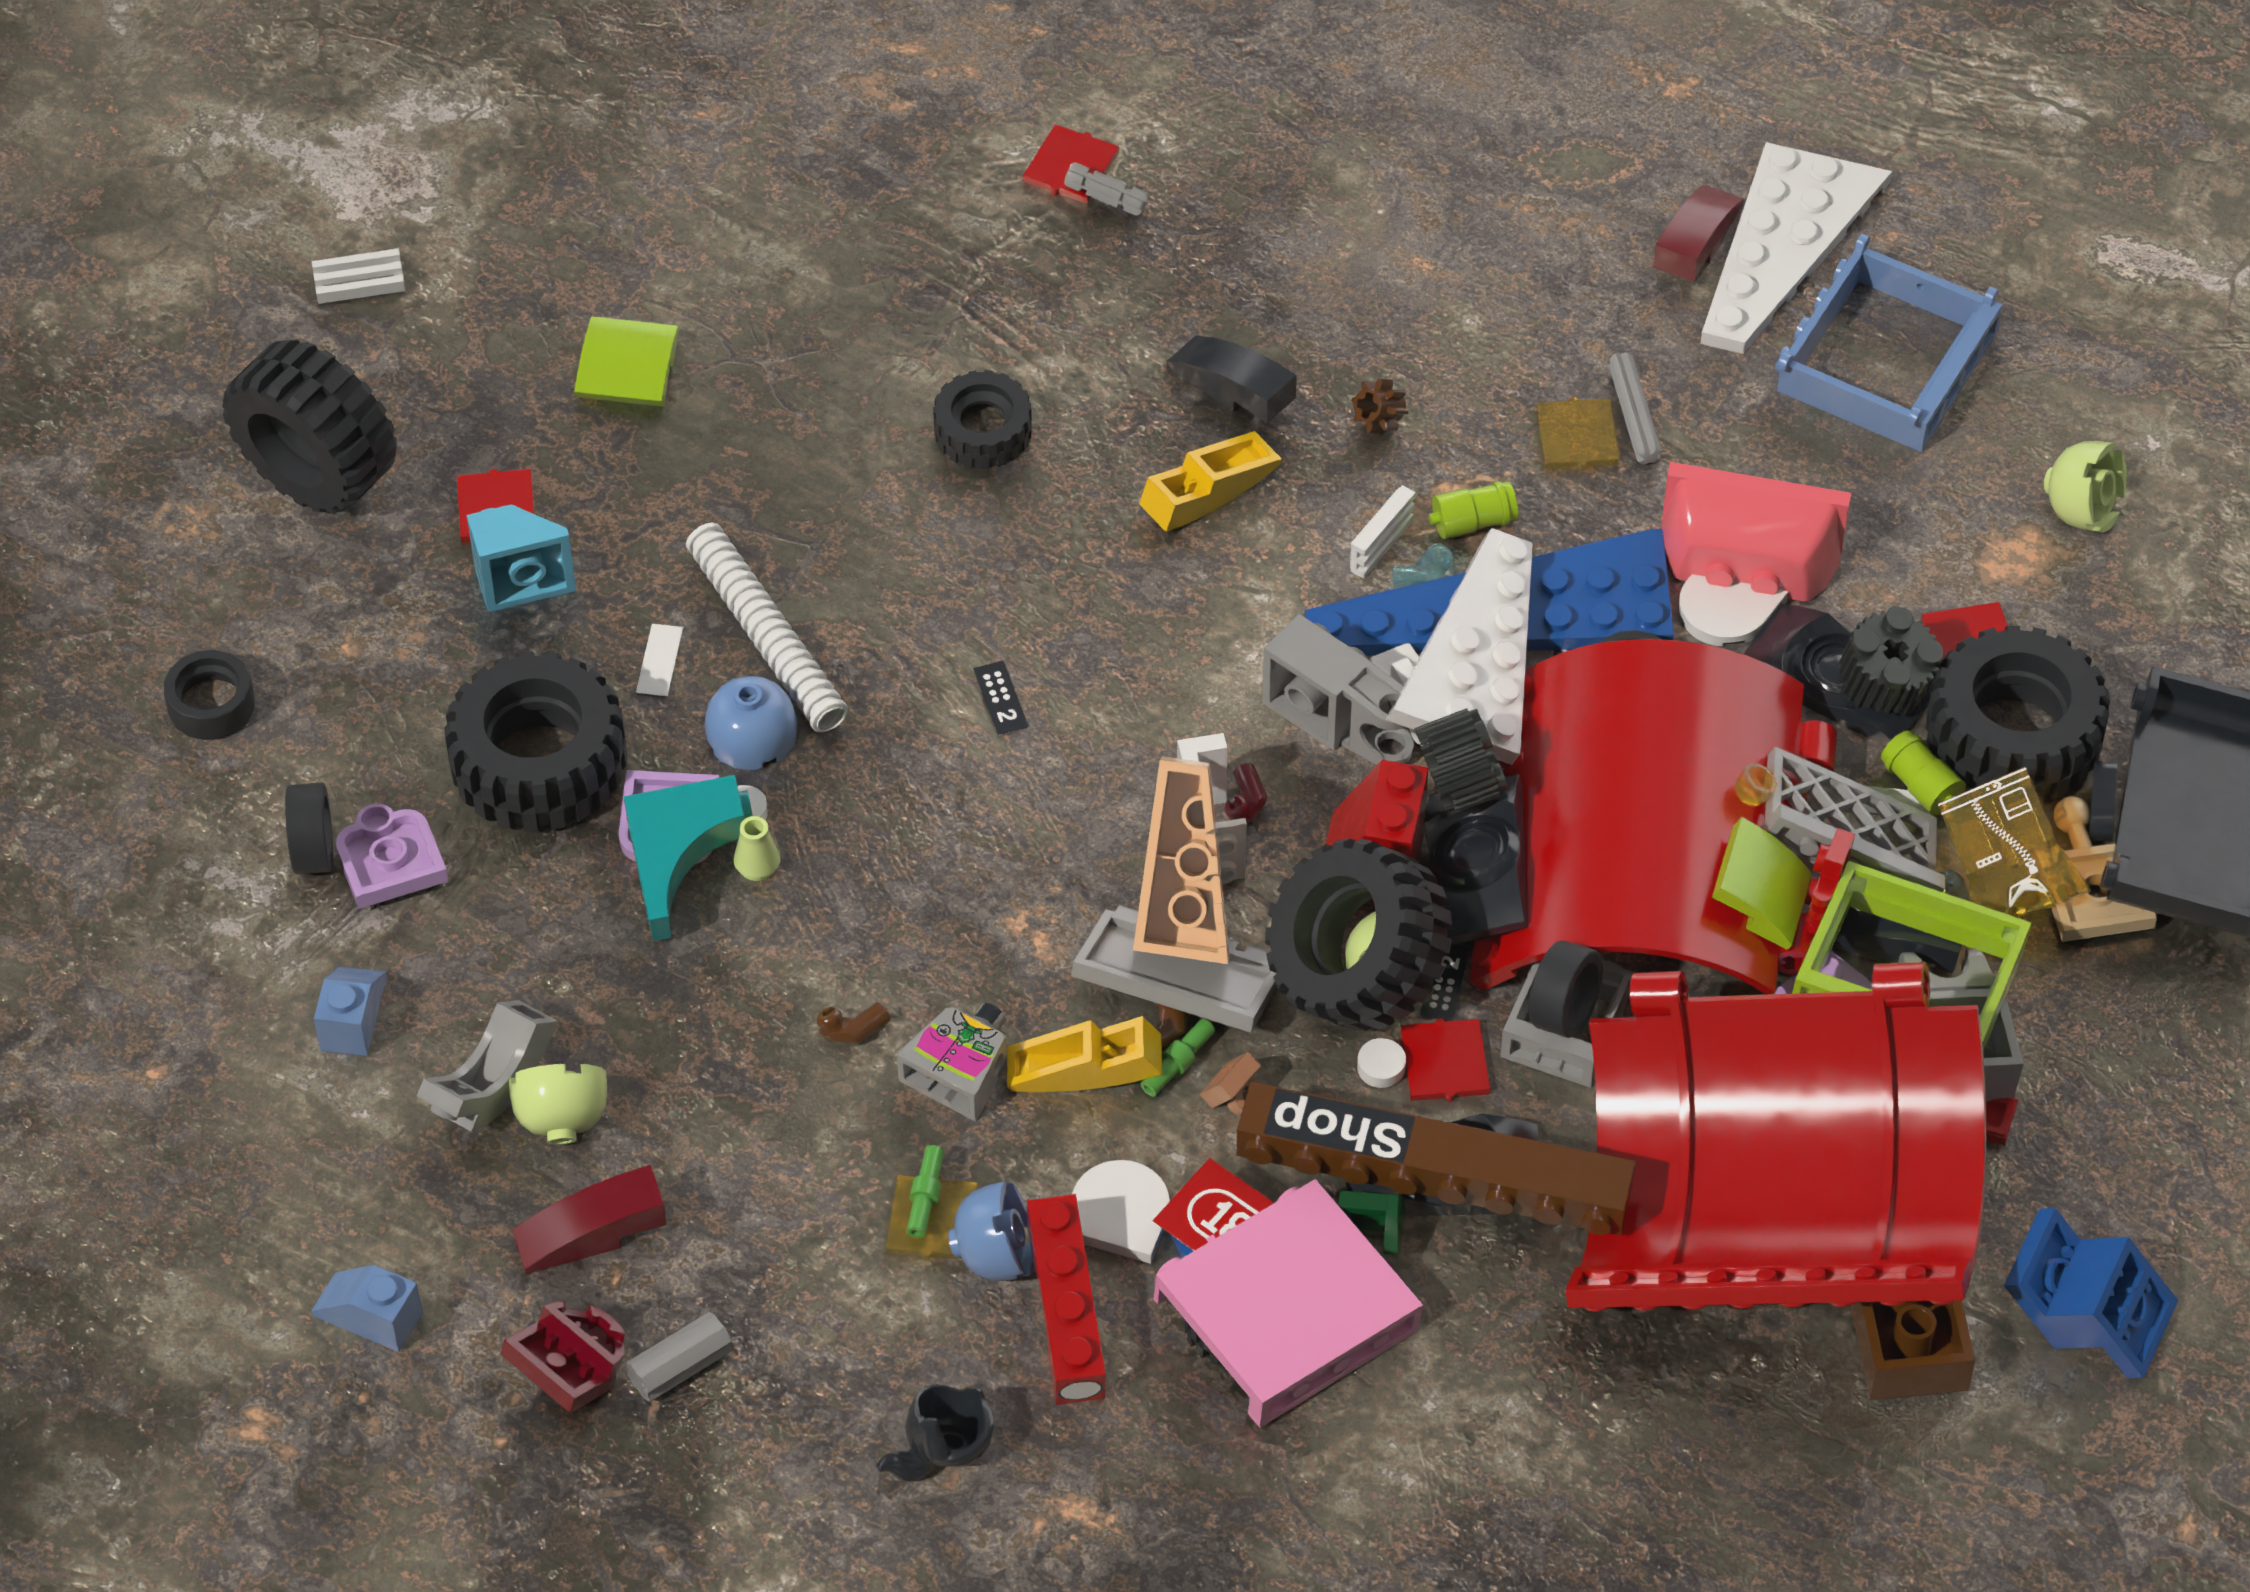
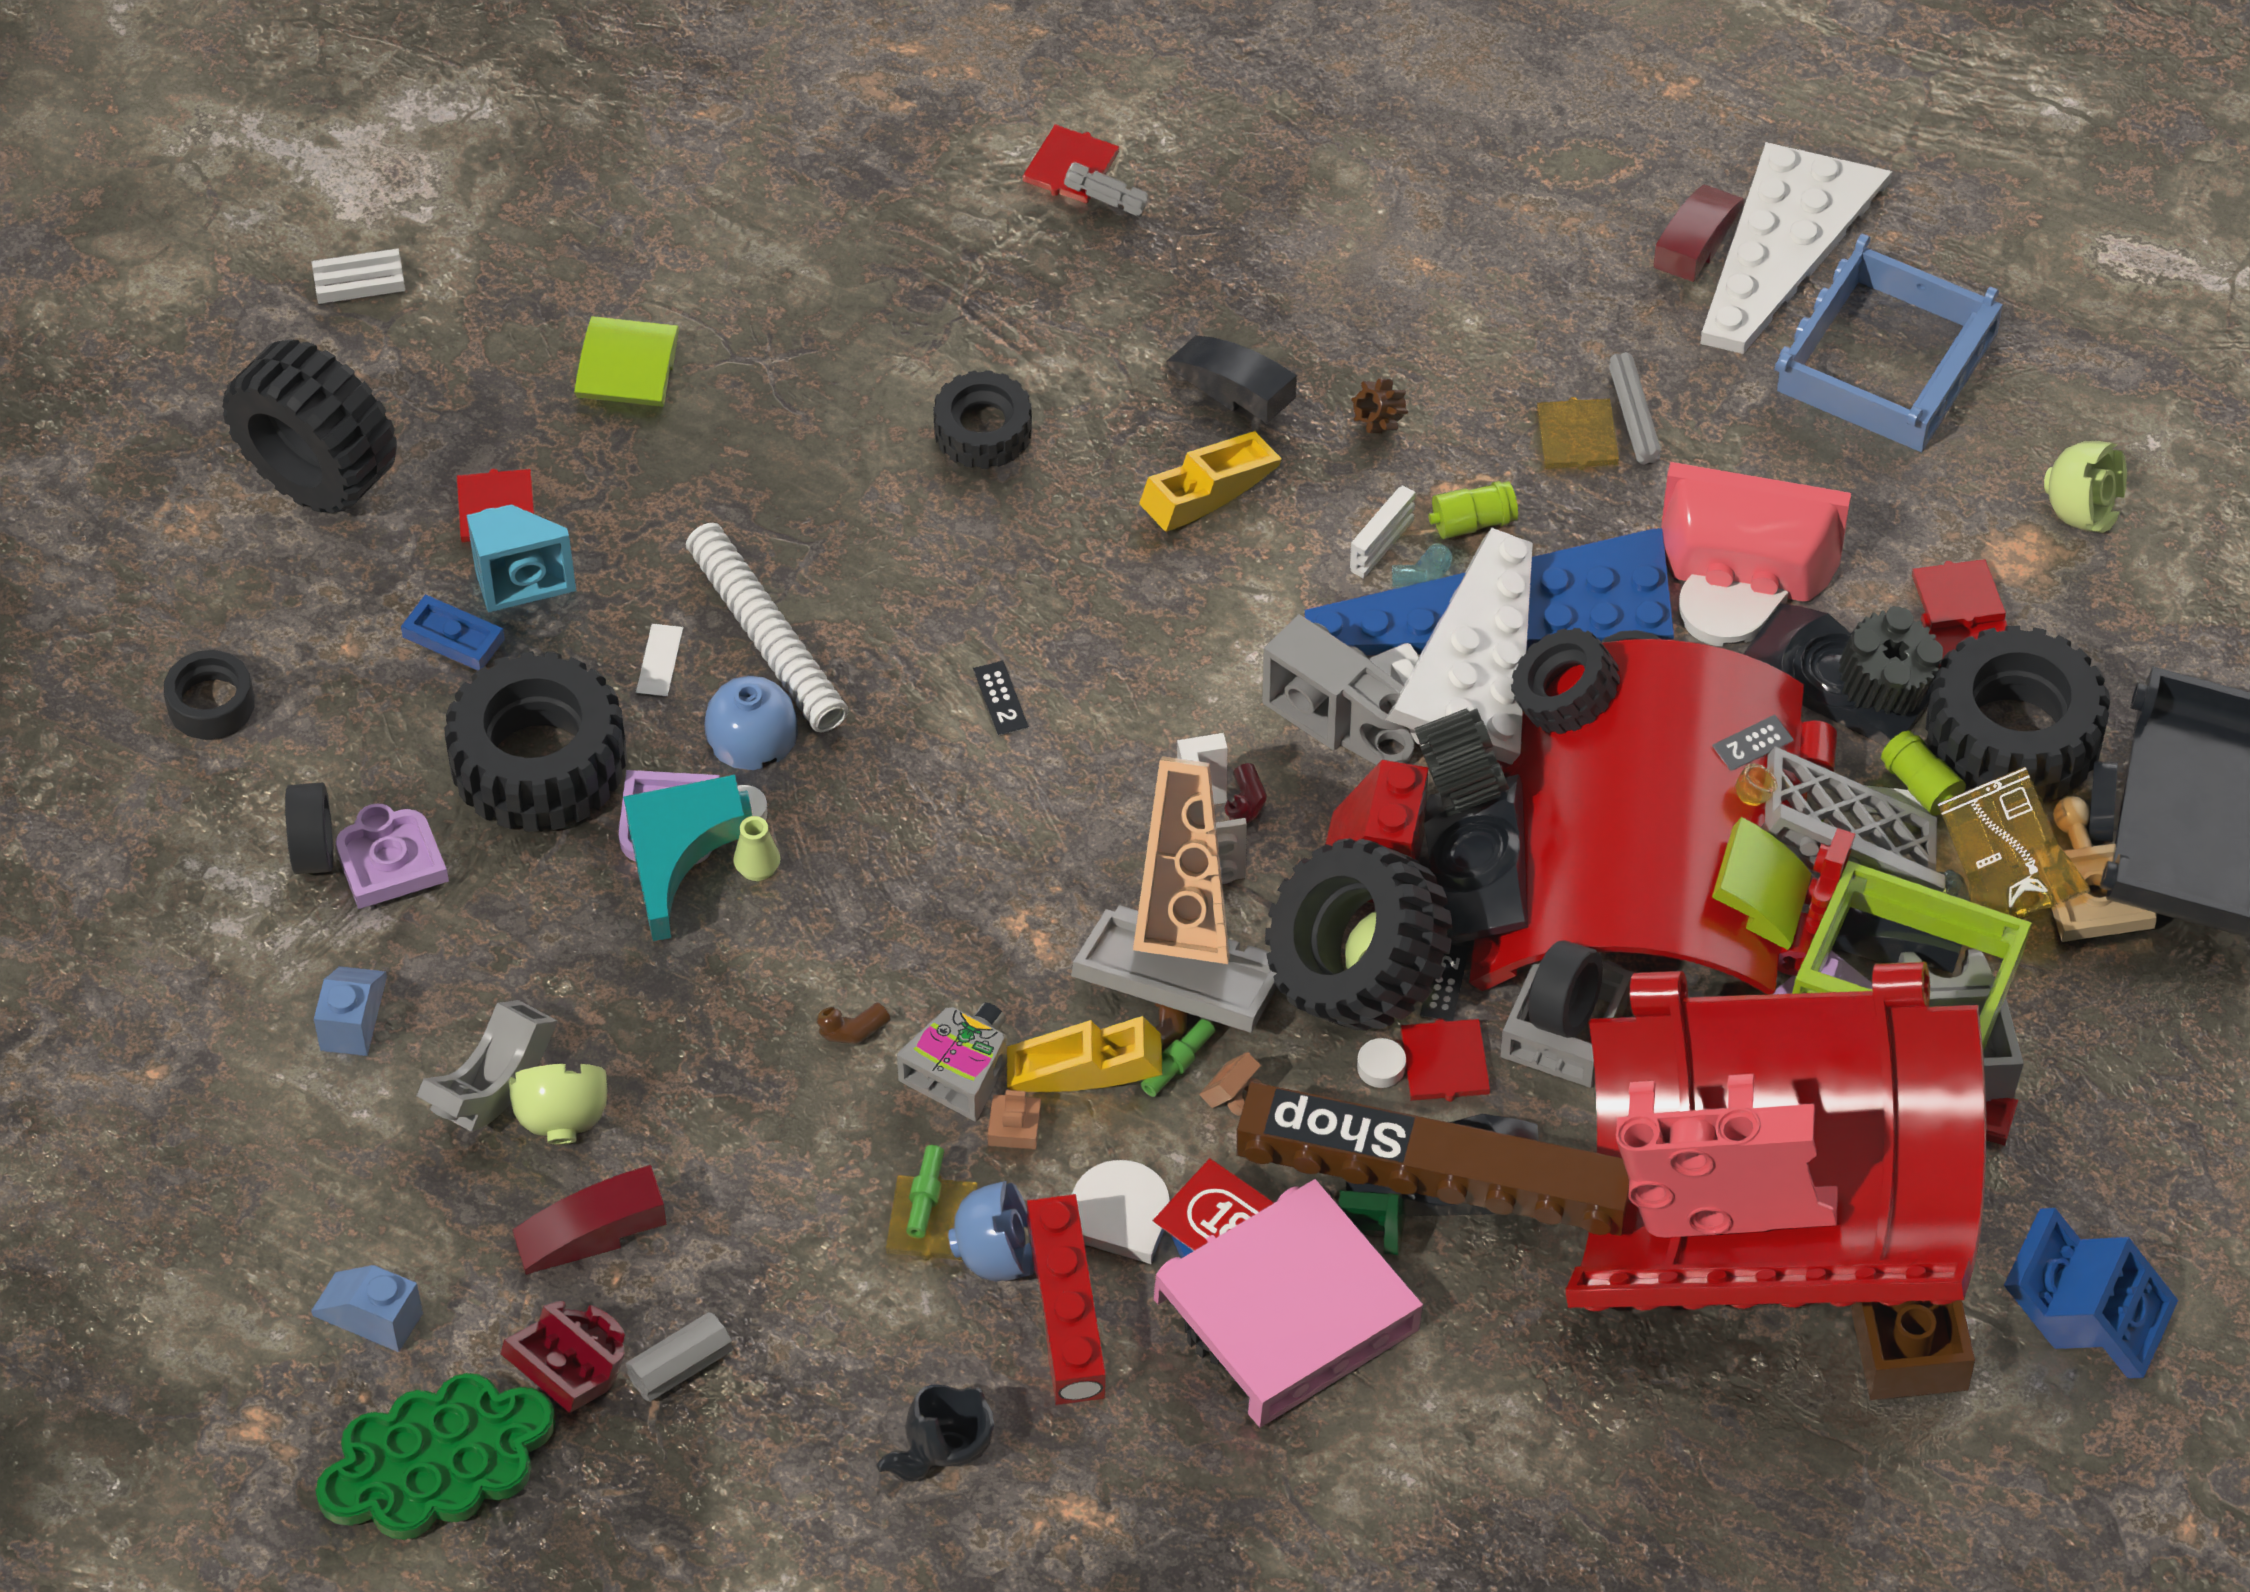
(435, 1456): none -> green plate
(452, 632): none -> blue plate
(1014, 1120): none -> nougat tile
(1582, 701): none -> black tyre
(1722, 1166): none -> coral piece
(1752, 742): none -> sticker
(1958, 594): none -> piece

